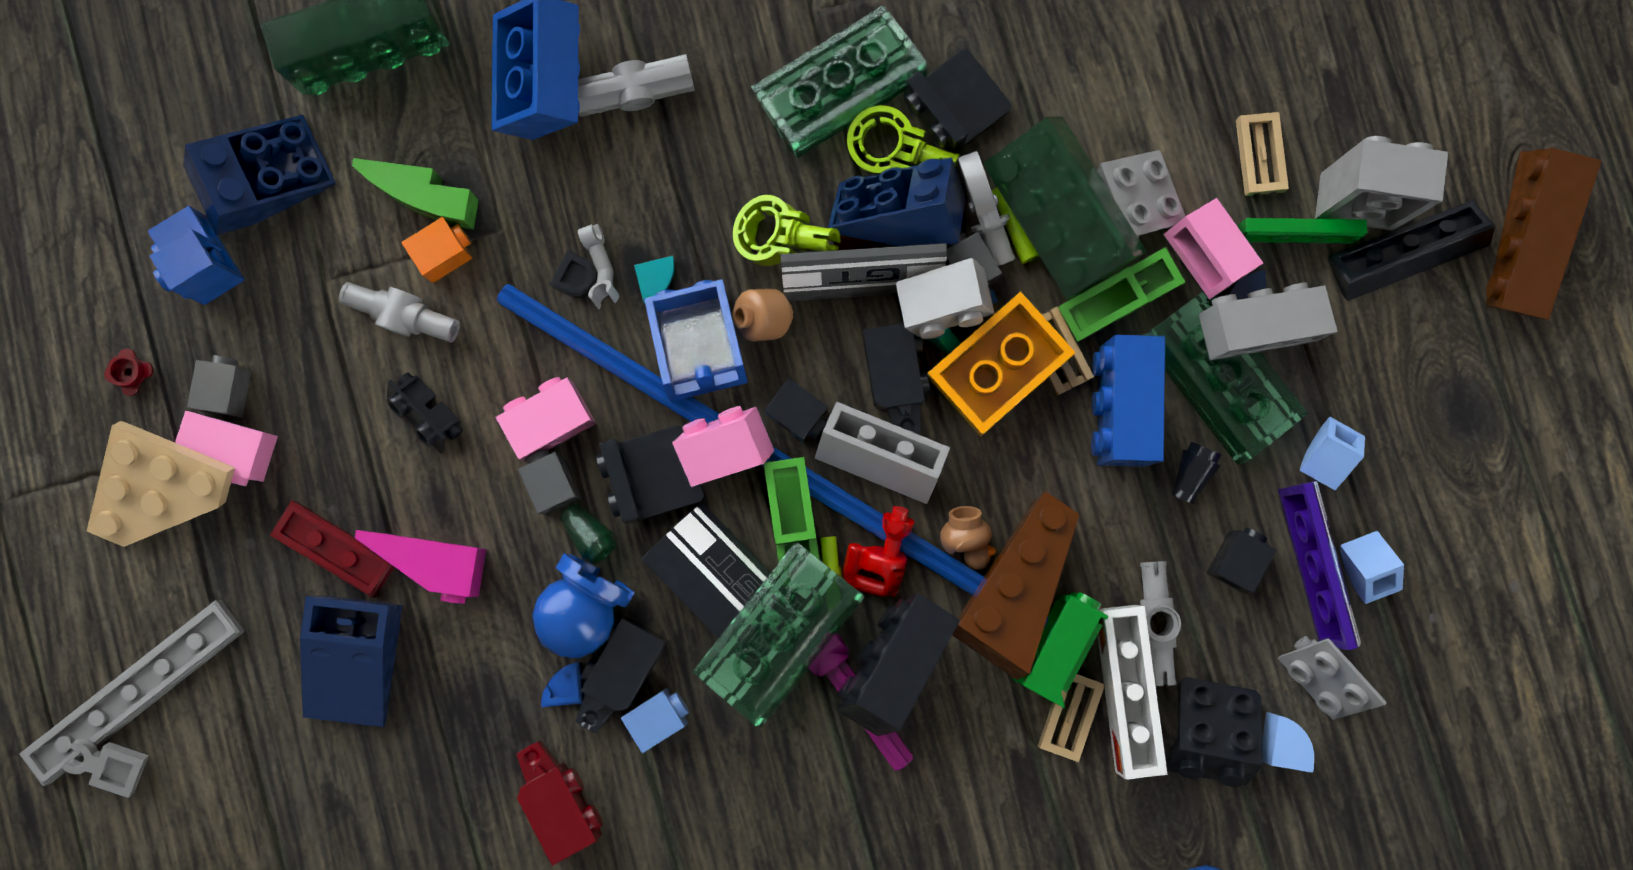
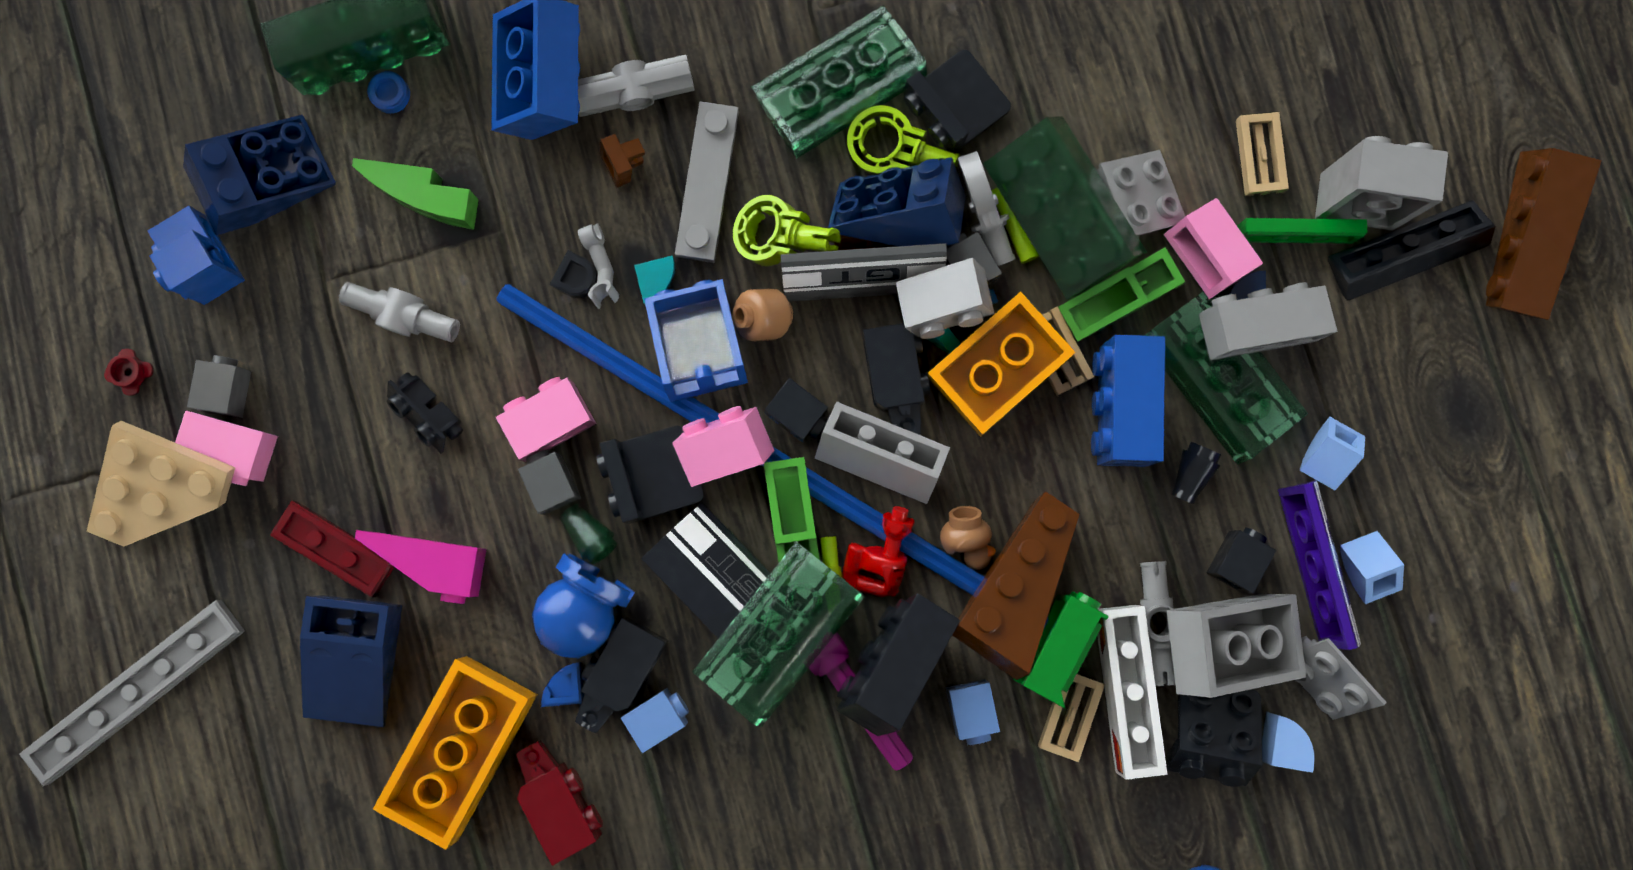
(112, 768): light grey plate -> none
(388, 92): none -> blue tile
(438, 249): orange brick -> none
(455, 752): none -> light orange brick
(621, 158): none -> reddish brown tile
(707, 182): none -> light grey plate
(973, 711): none -> medium blue brick
(1236, 644): none -> light grey brick

